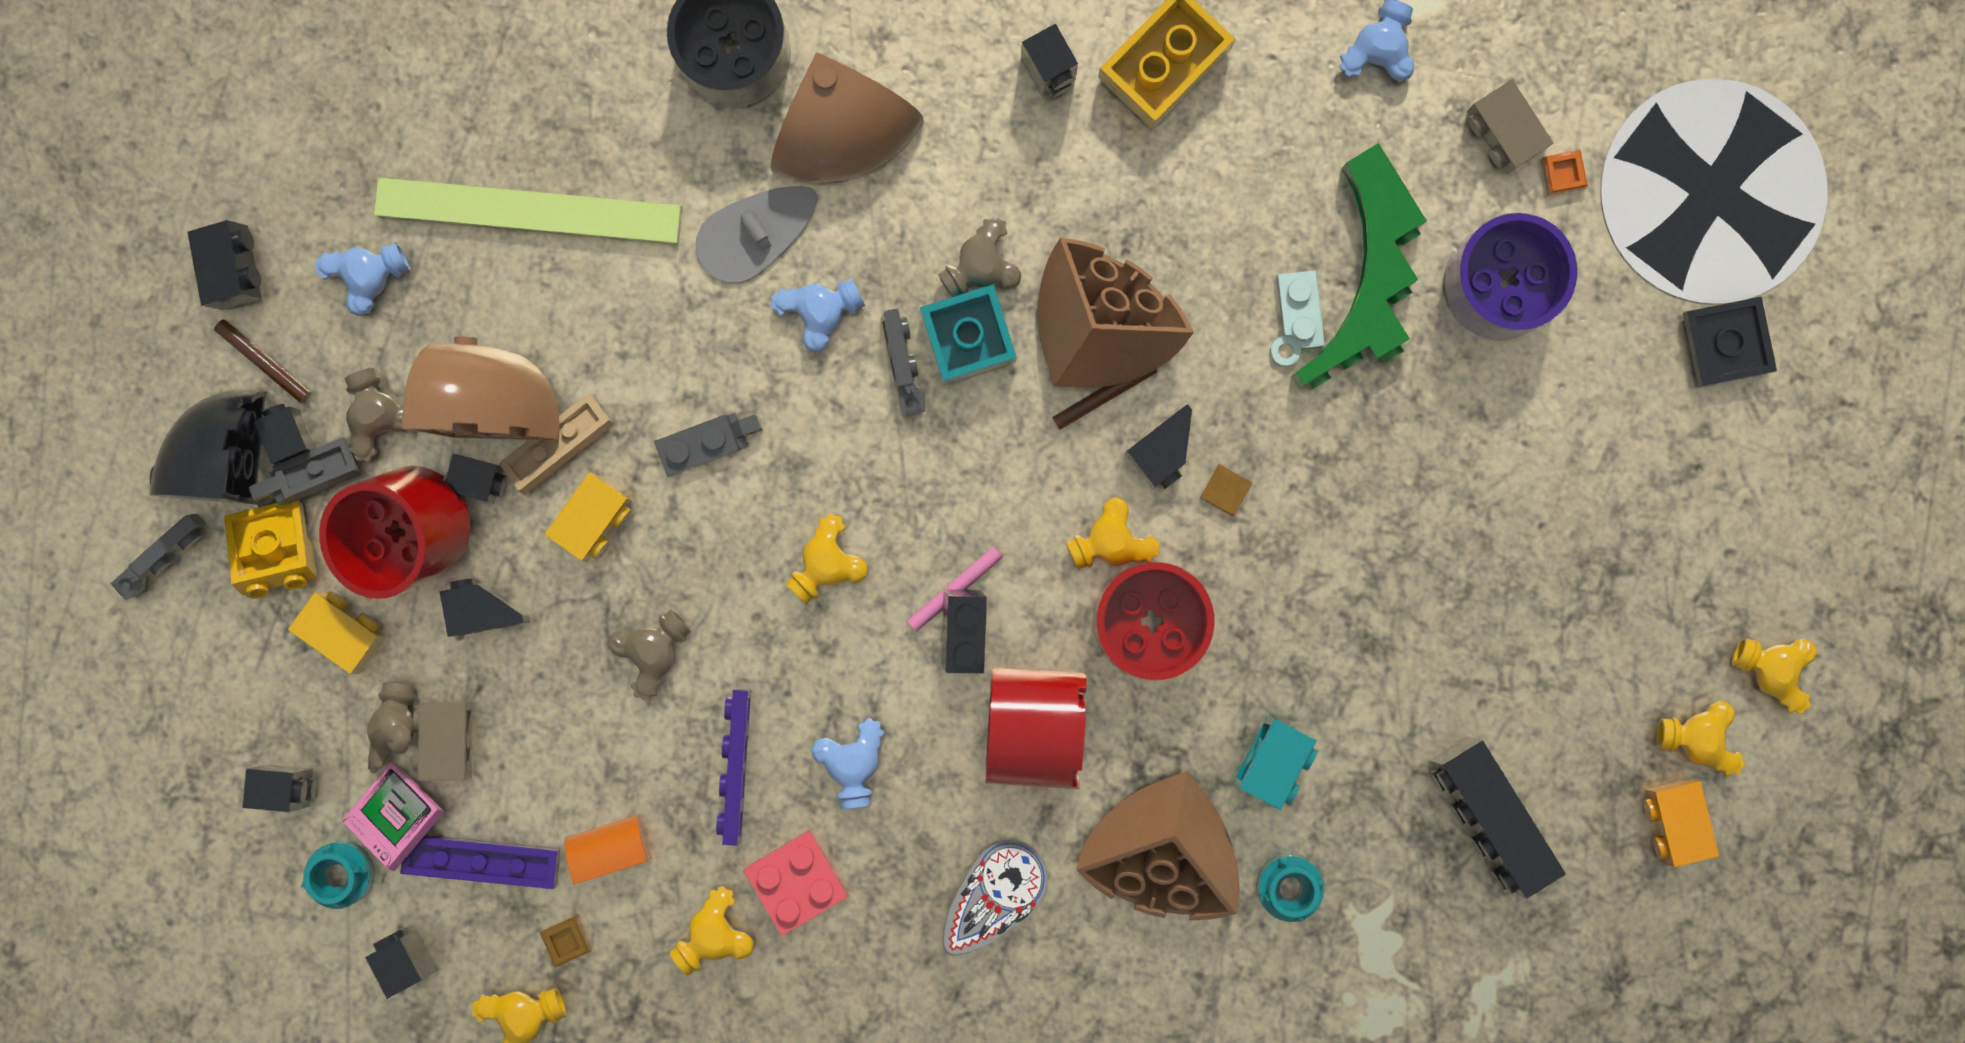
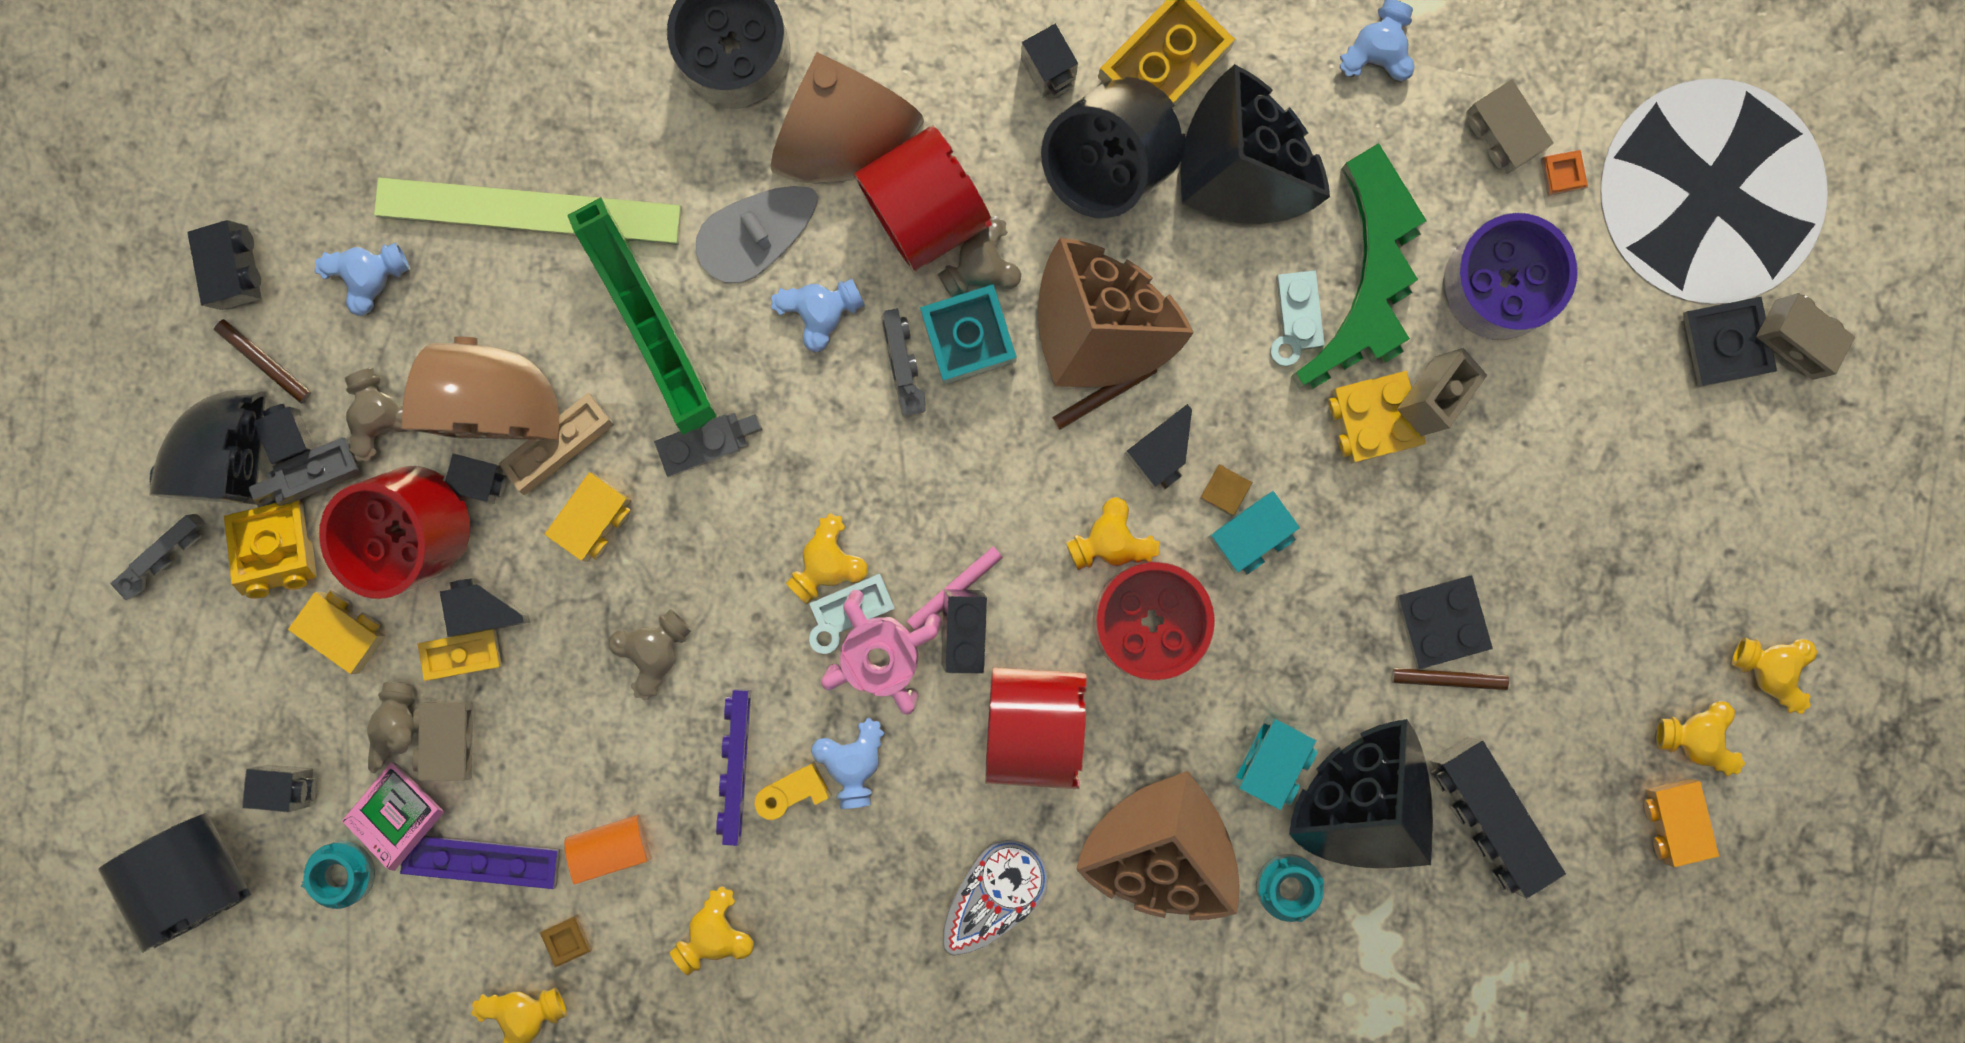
(174, 881): none -> black brick
(400, 962): black brick -> none
(459, 655): none -> yellow plate
(643, 315): none -> green arch
(780, 795): none -> yellow leg
(795, 882): coral plate -> none
(831, 614): none -> light aqua hinge
(886, 635): none -> bright pink plate
(923, 198): none -> red brick
(1112, 147): none -> black brick
(1249, 156): none -> black brick
(1254, 533): none -> teal brick
(1369, 803): none -> black brick
(1371, 417): none -> yellow plate
(1442, 392): none -> dark tan brick
(1444, 622): none -> black plate
(1450, 679): none -> reddish brown bar
(1806, 336): none -> dark tan brick

